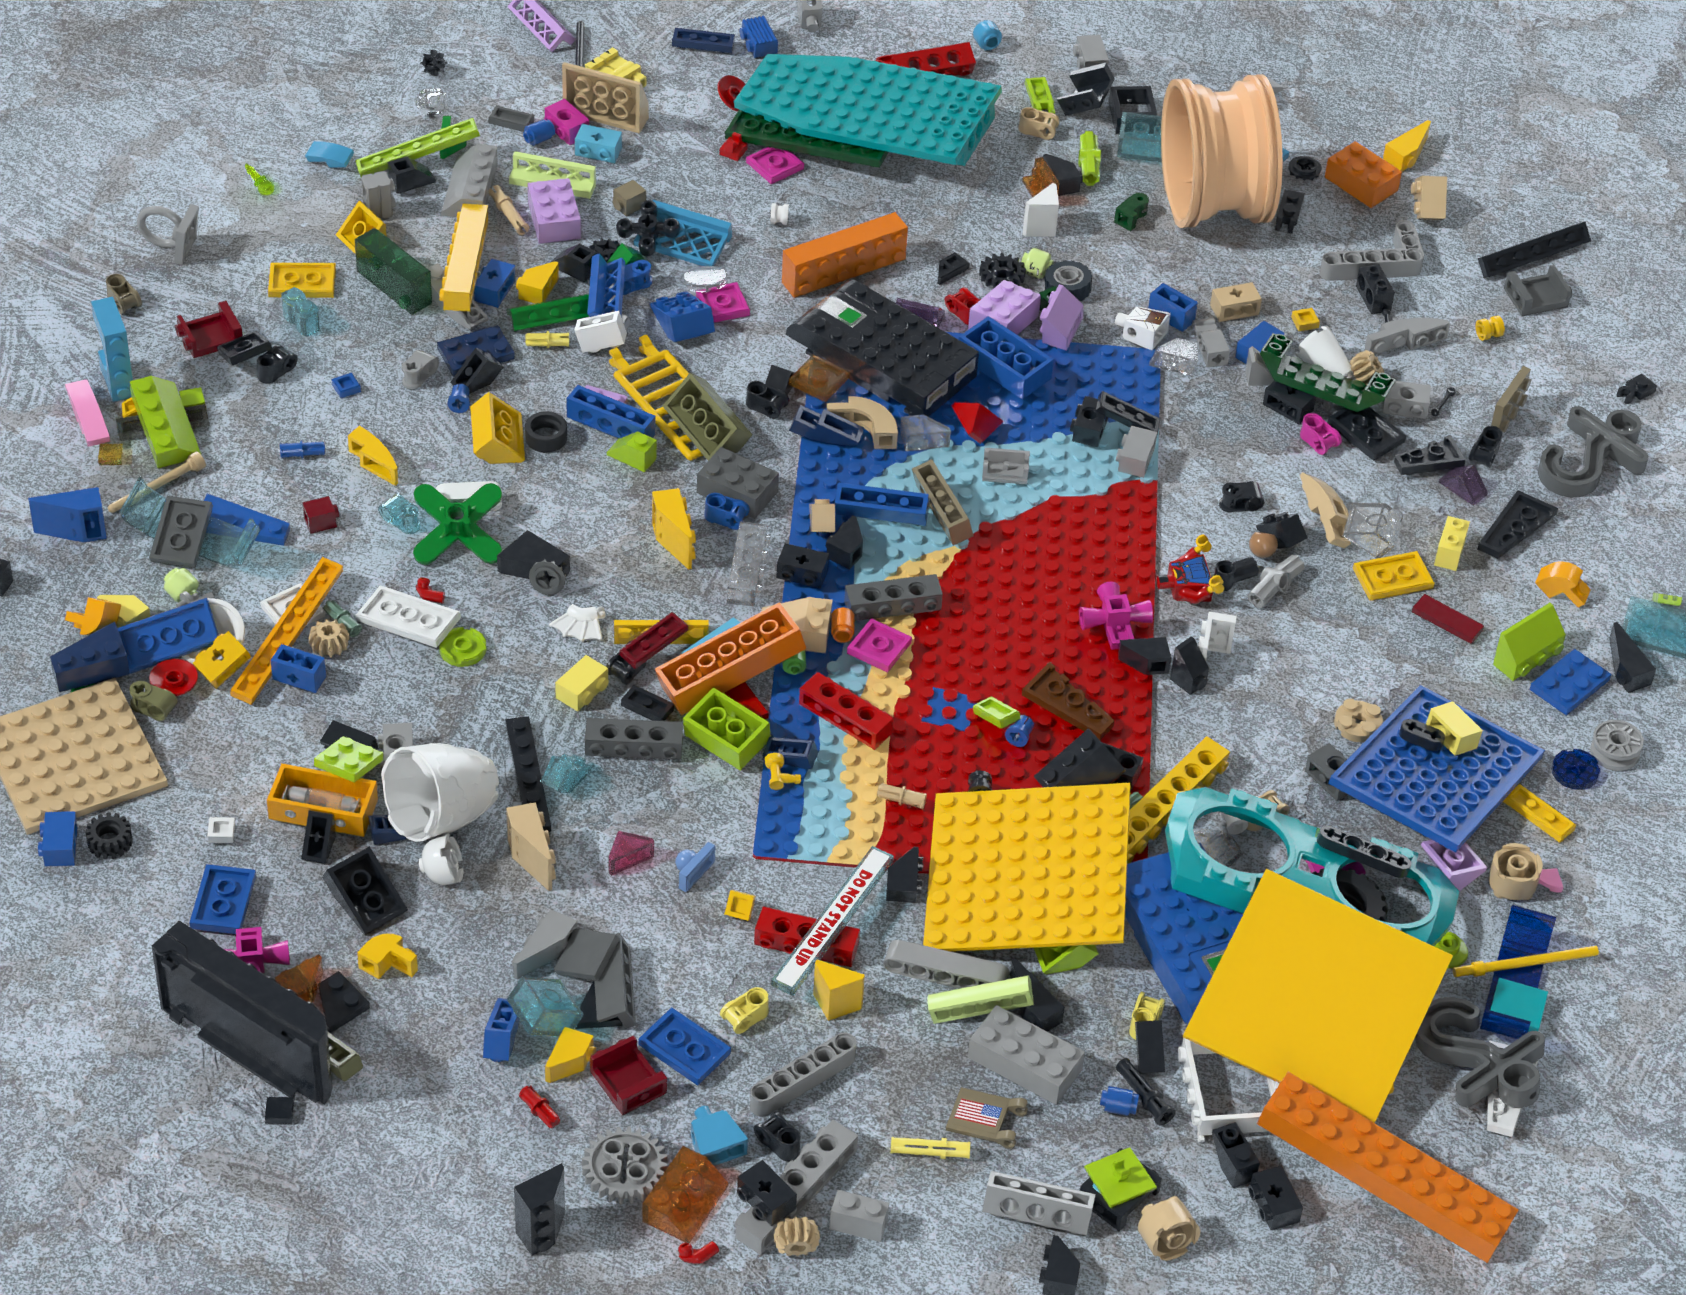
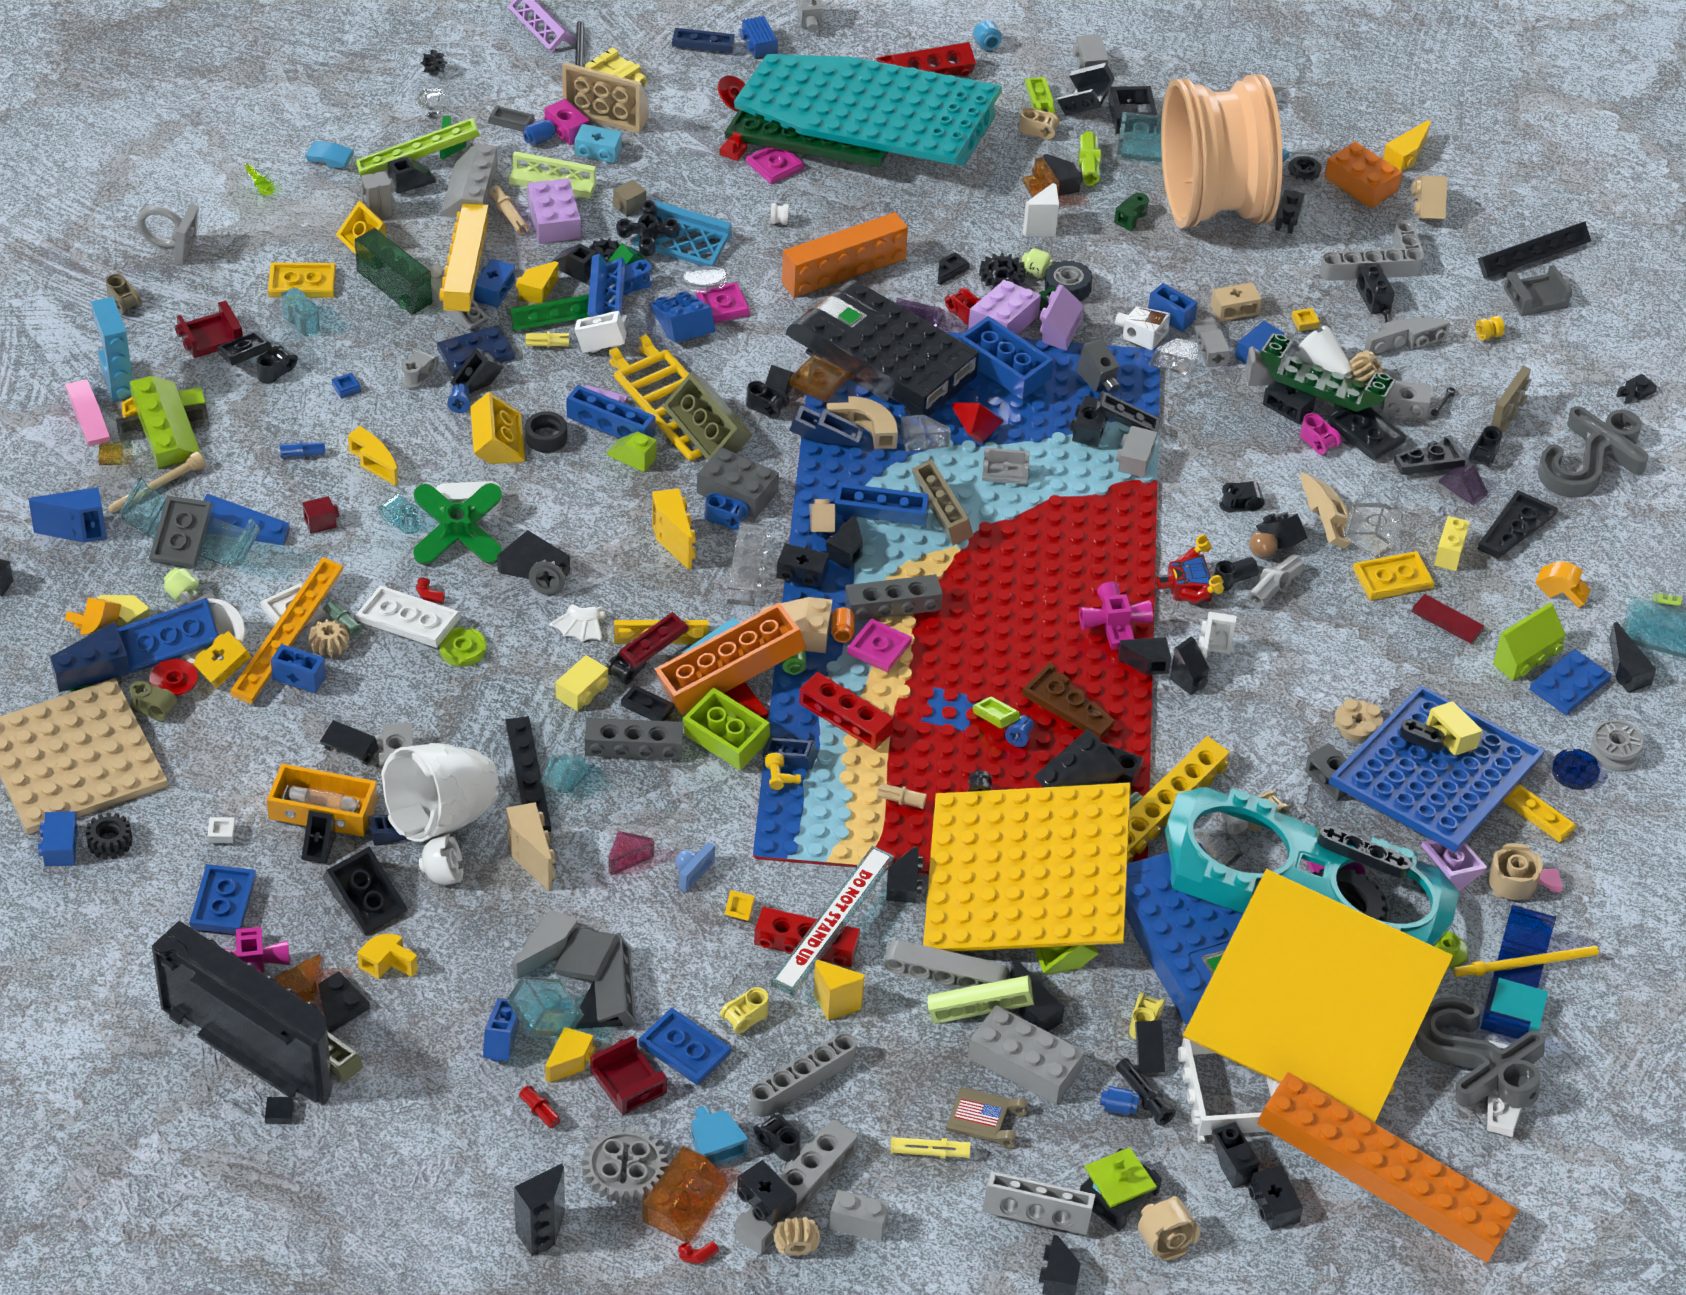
(348, 759): lime plate -> none
(1098, 366): none -> dark grey torso

